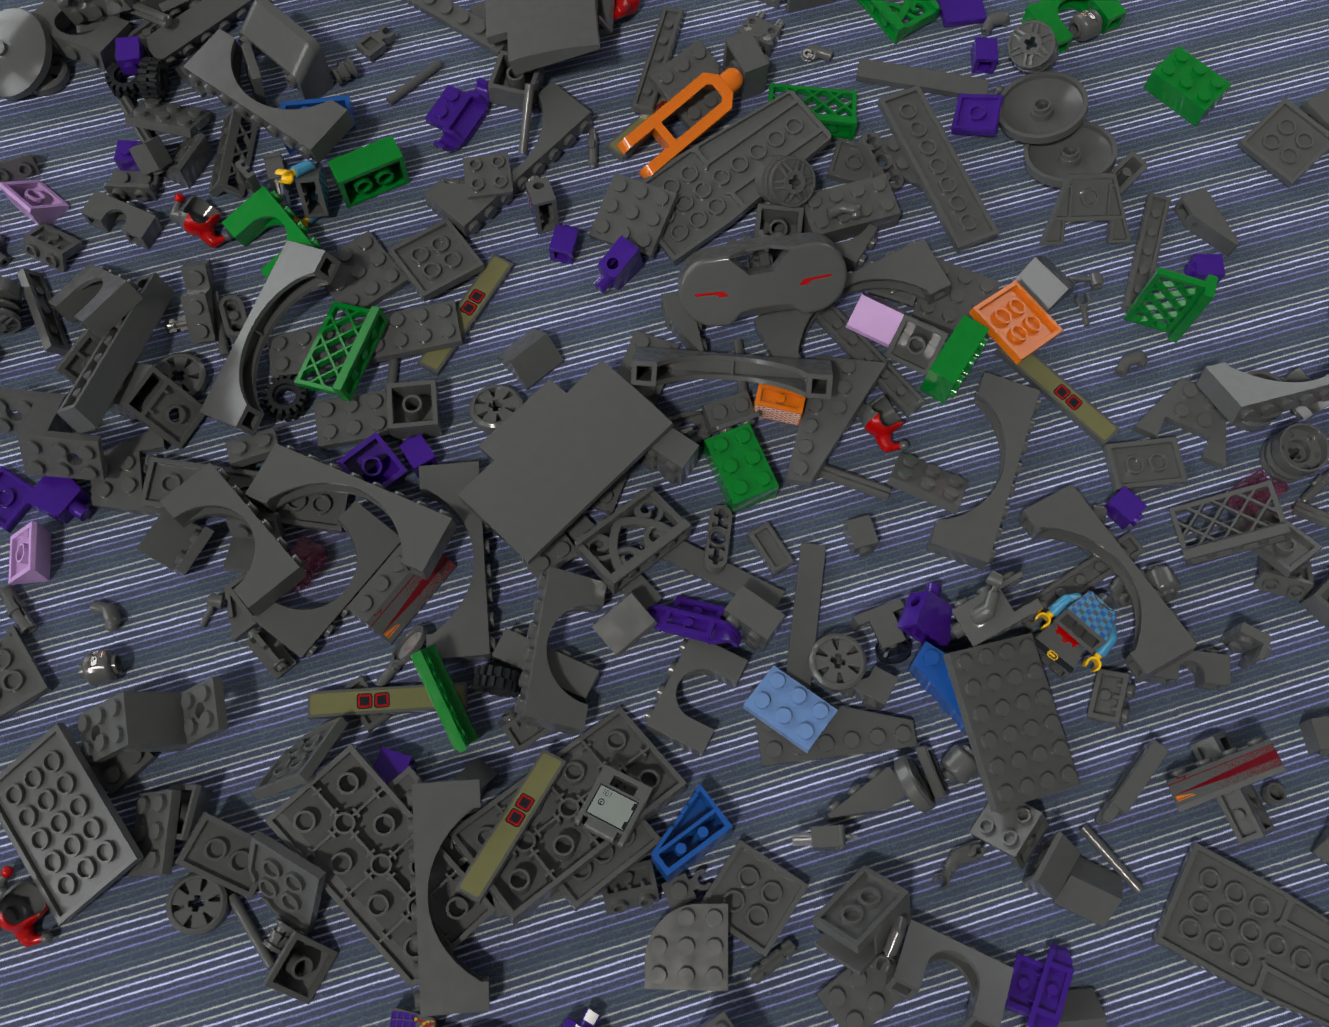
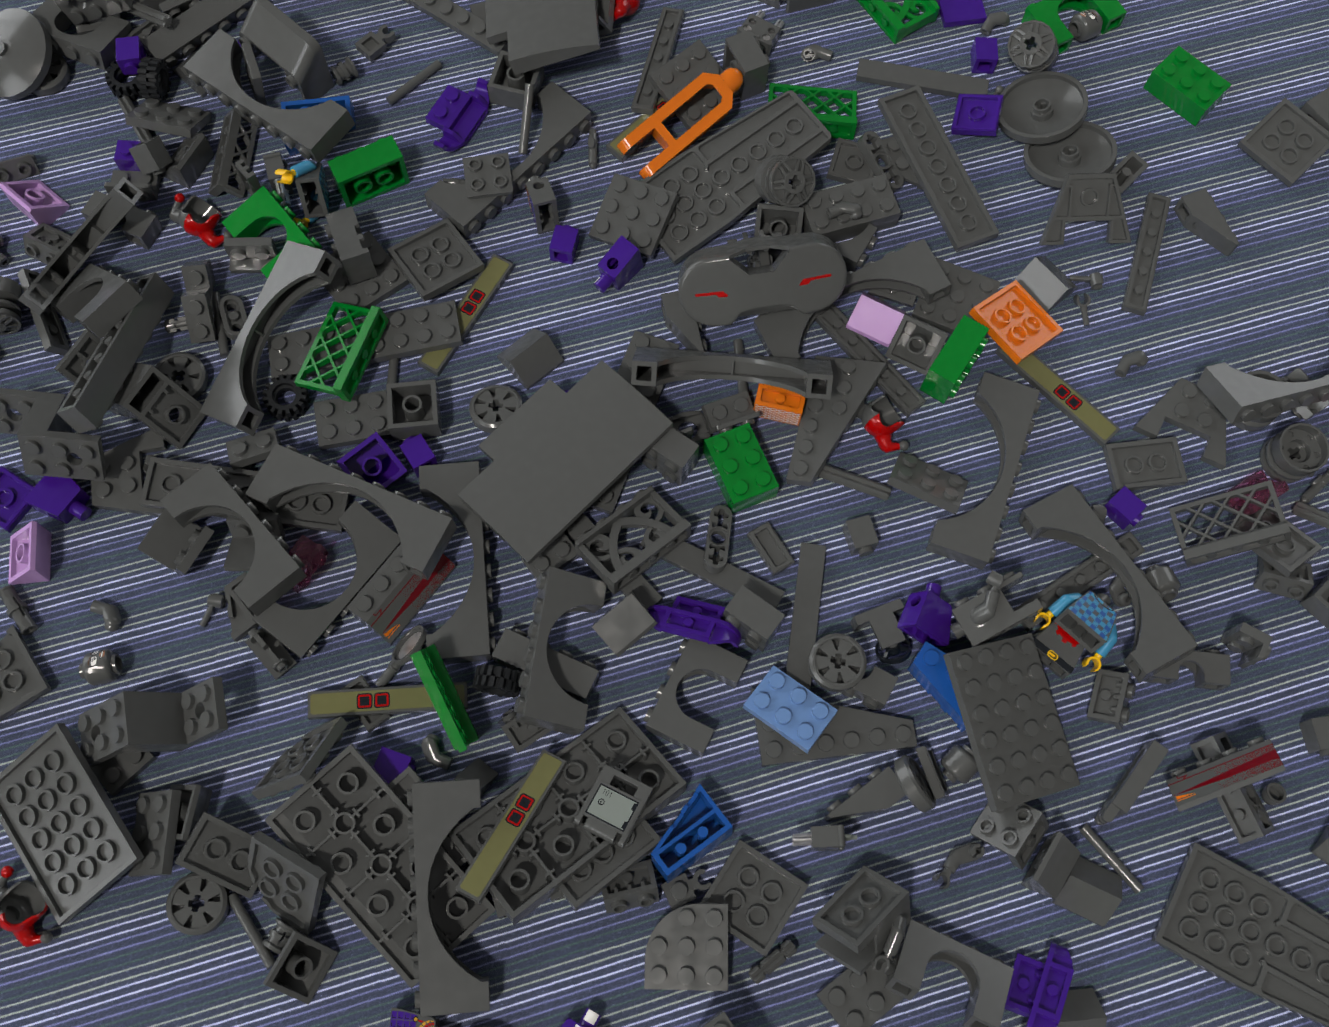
(80, 246): none -> dark grey arch
(250, 253): none -> dark grey bracket
(349, 245): none -> dark grey wedge
(432, 754): none -> dark grey arm
(1186, 310): green fence -> none
(1205, 264): dark purple brick -> none

